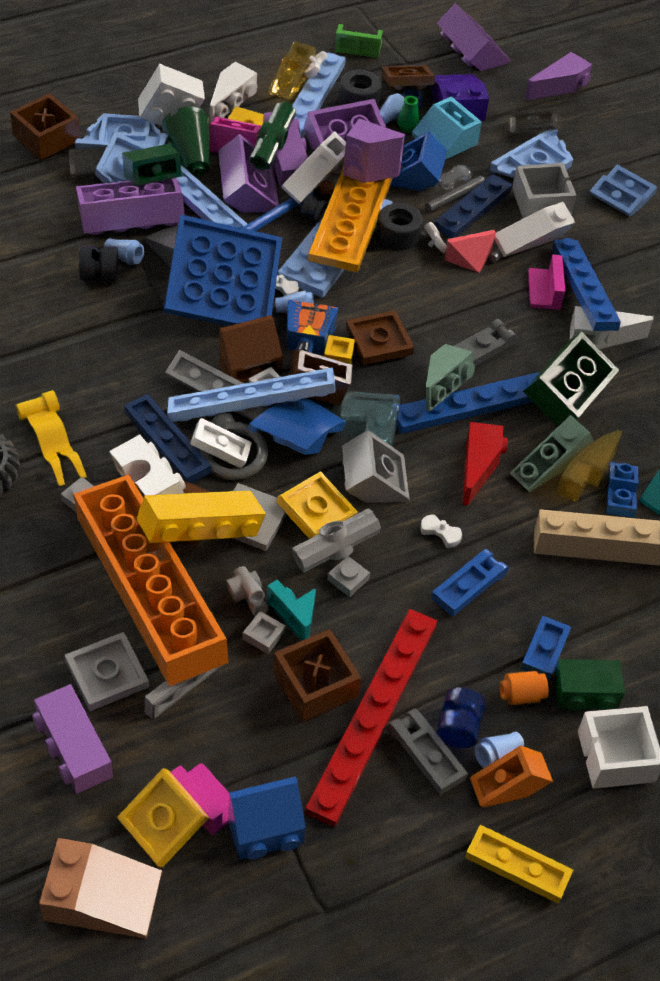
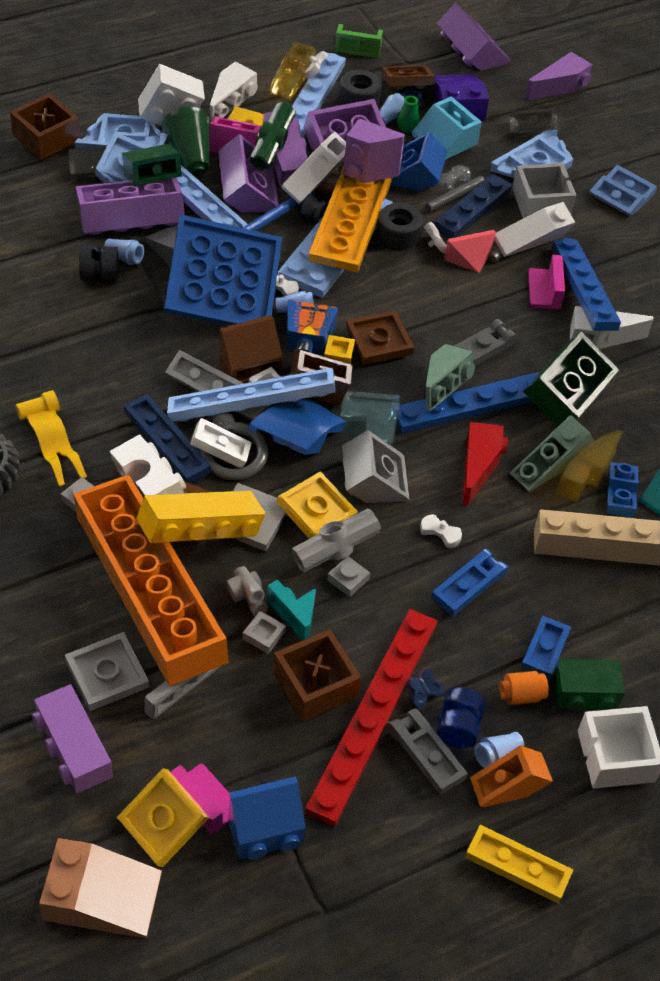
(422, 687): none -> dark blue piece

